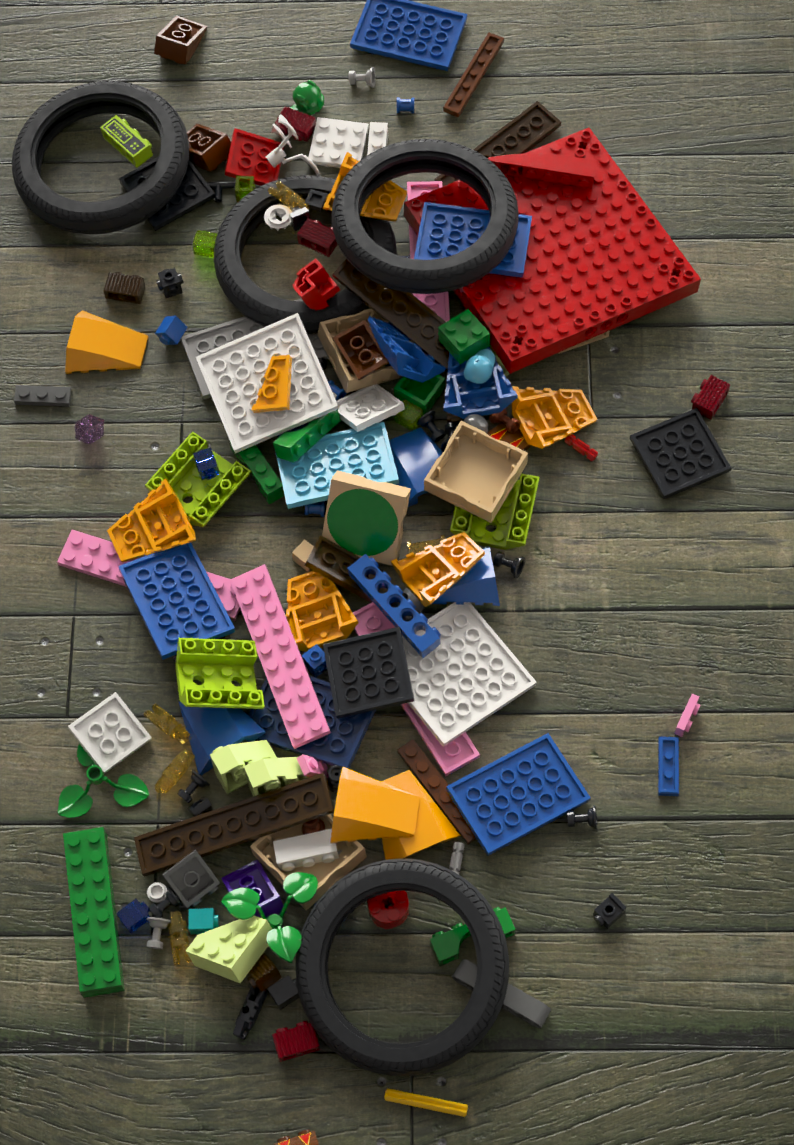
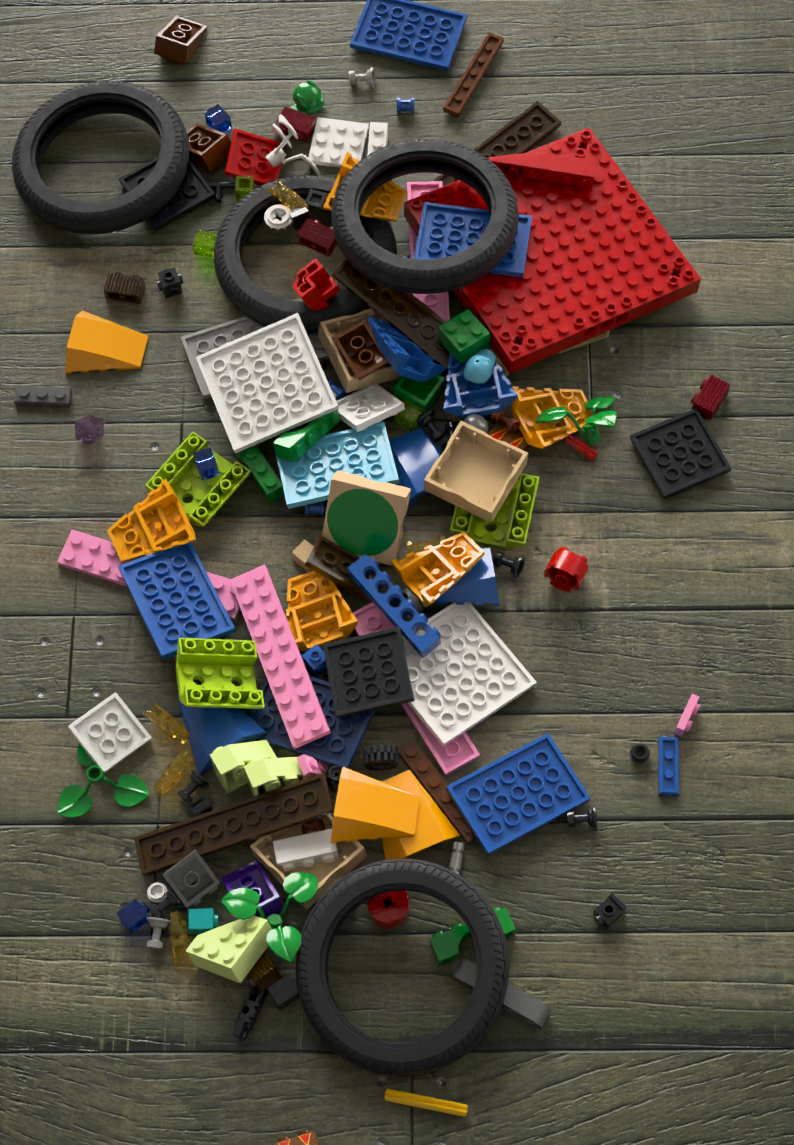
(93, 912): green brick -> none
(127, 141): lime brick -> none
(171, 330): blue brick -> none
(218, 119): none -> clear blue brick
(276, 387): light orange wing -> none
(295, 1041): dark red brick -> none
(380, 757): none -> black tyre
(566, 570): none -> red brick
(590, 429): none -> green plant
(639, 748): none -> black plate

